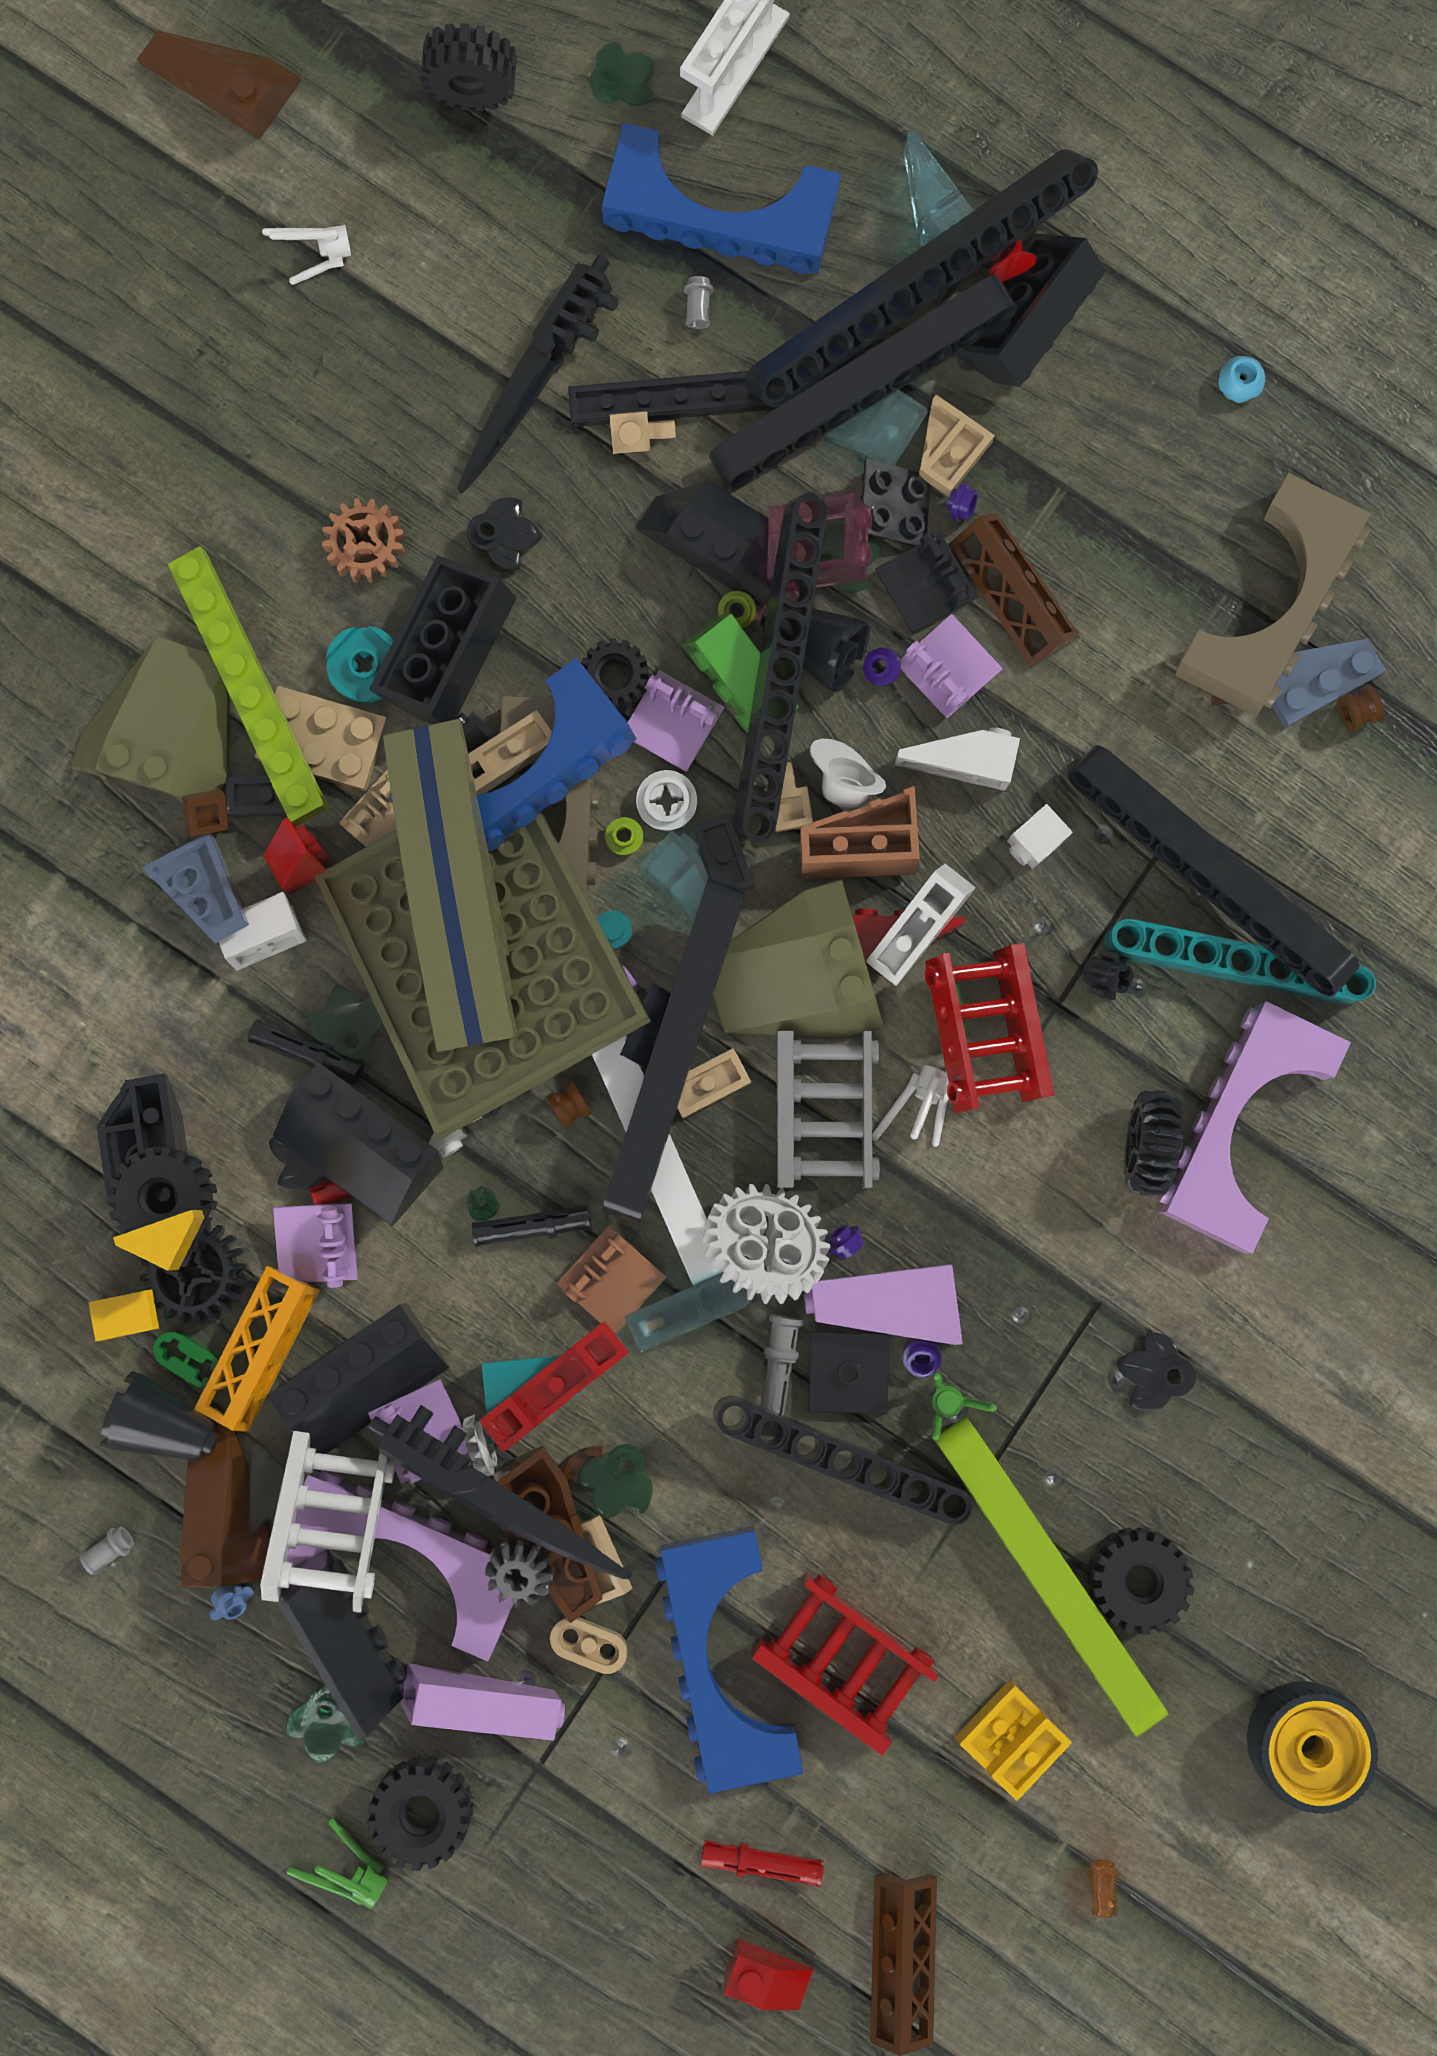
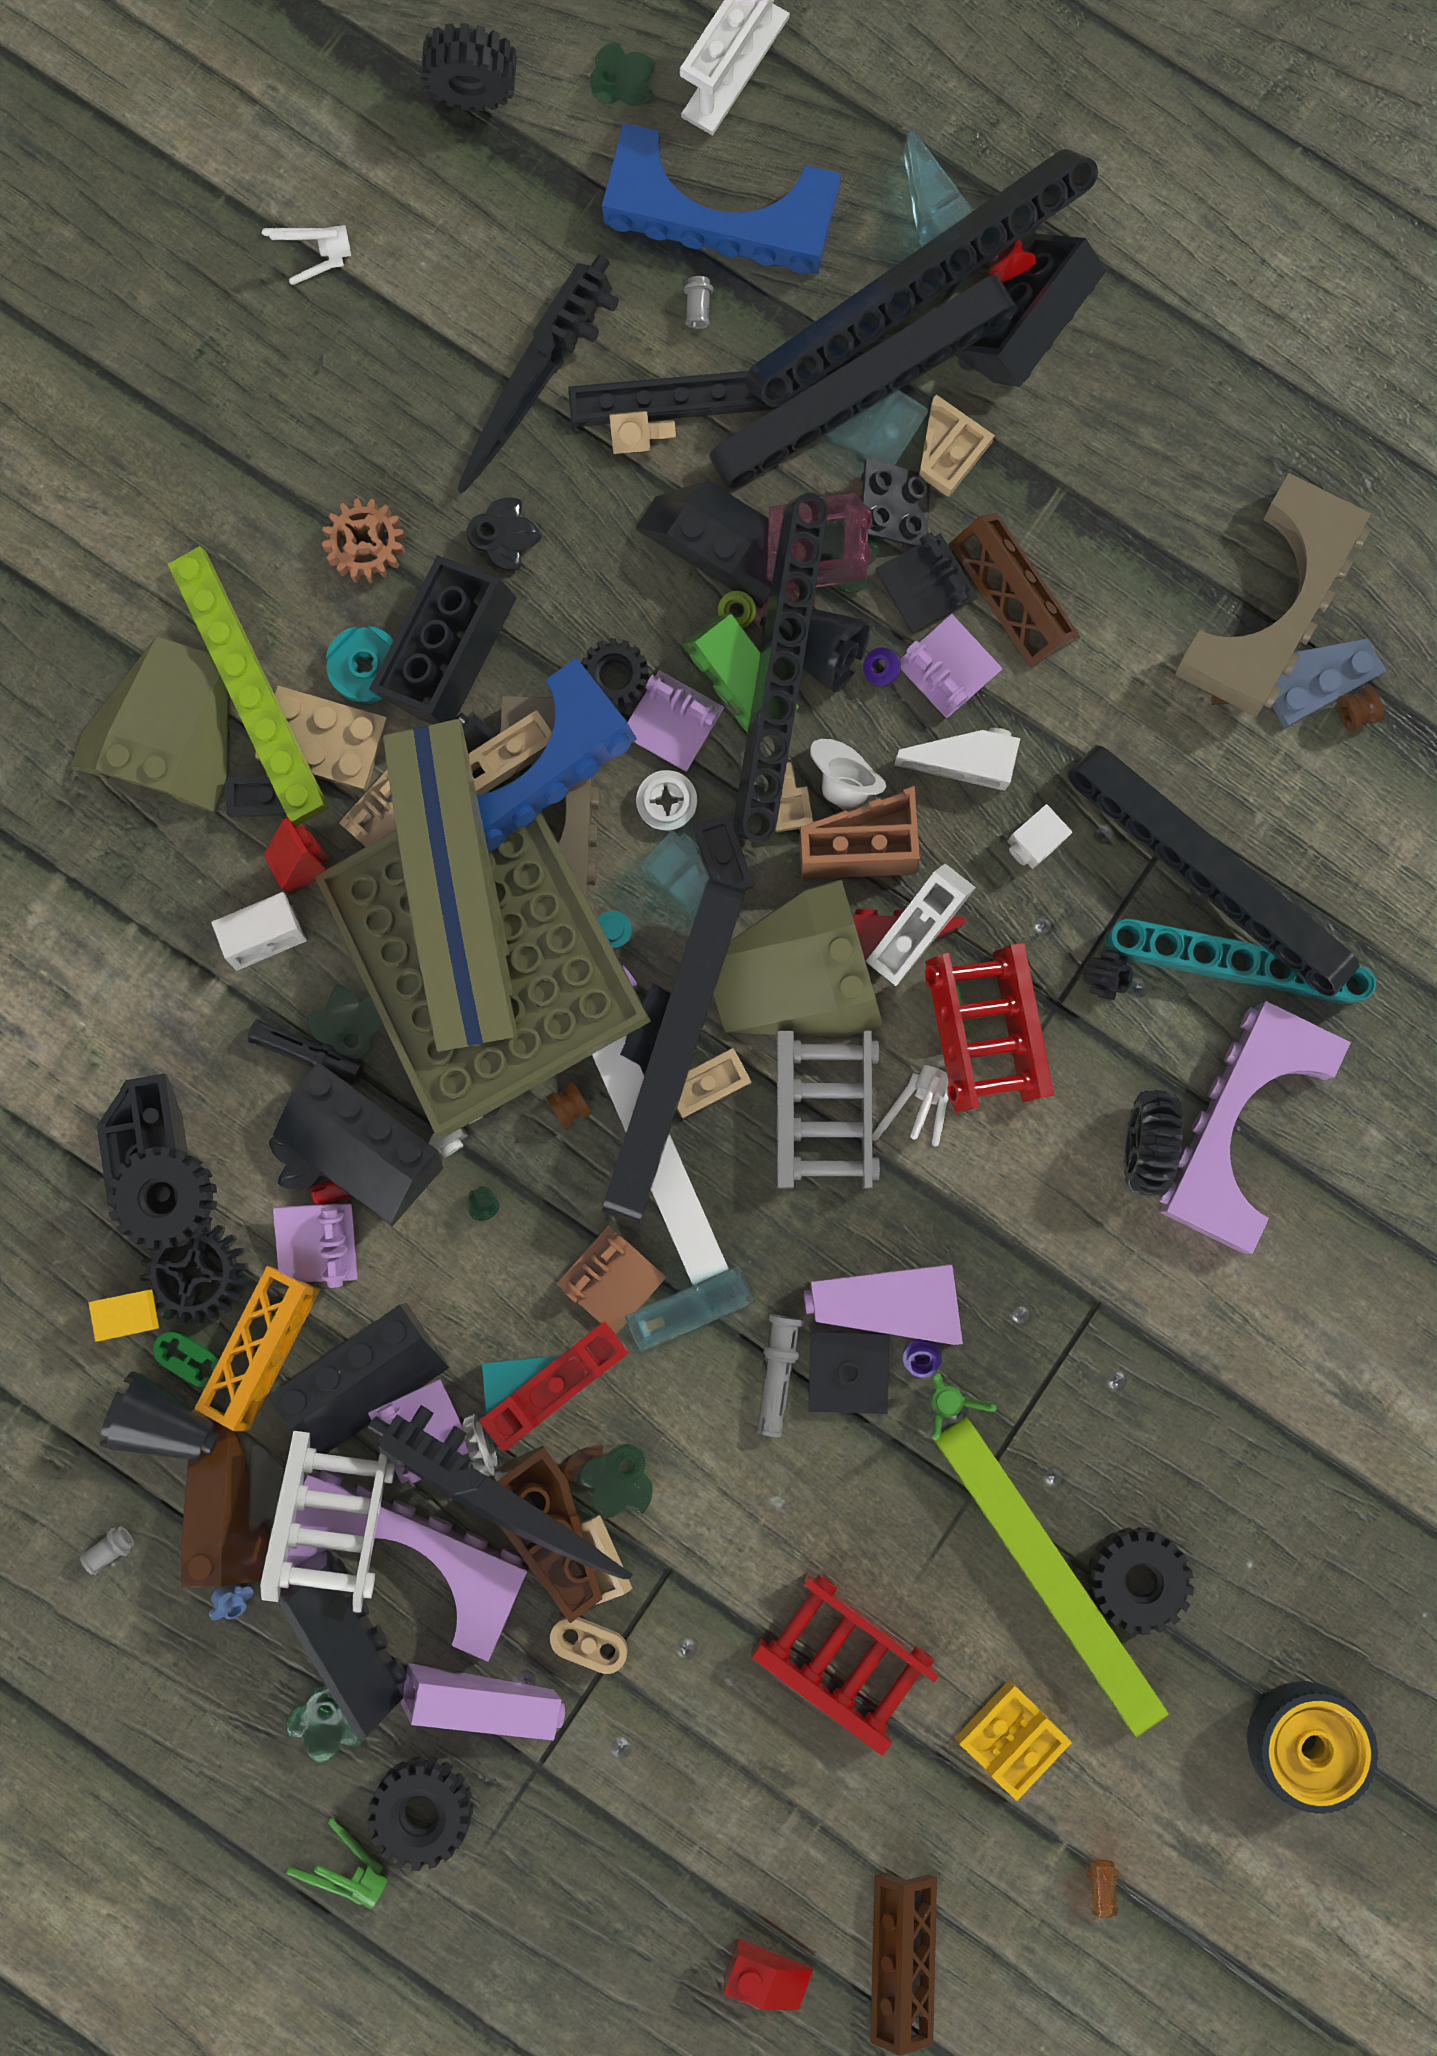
(164, 1241): yellow slope -> none
(201, 886): sand blue wing -> none
(205, 812): reddish brown plate -> none
(229, 81): reddish brown wedge -> none
(531, 1225): black pin -> none
(533, 1567): dark grey gear -> none
(624, 848): lime plate -> none
(731, 1744): blue arch -> none
(761, 1863): red pin -> none
(798, 1245): white gear -> none
(845, 1241): dark purple plate -> none
(859, 1469): black beam -> none
(962, 502): dark purple plate -> none
(1150, 1372): black plate -> none
(1238, 389): medium azure plate -> none

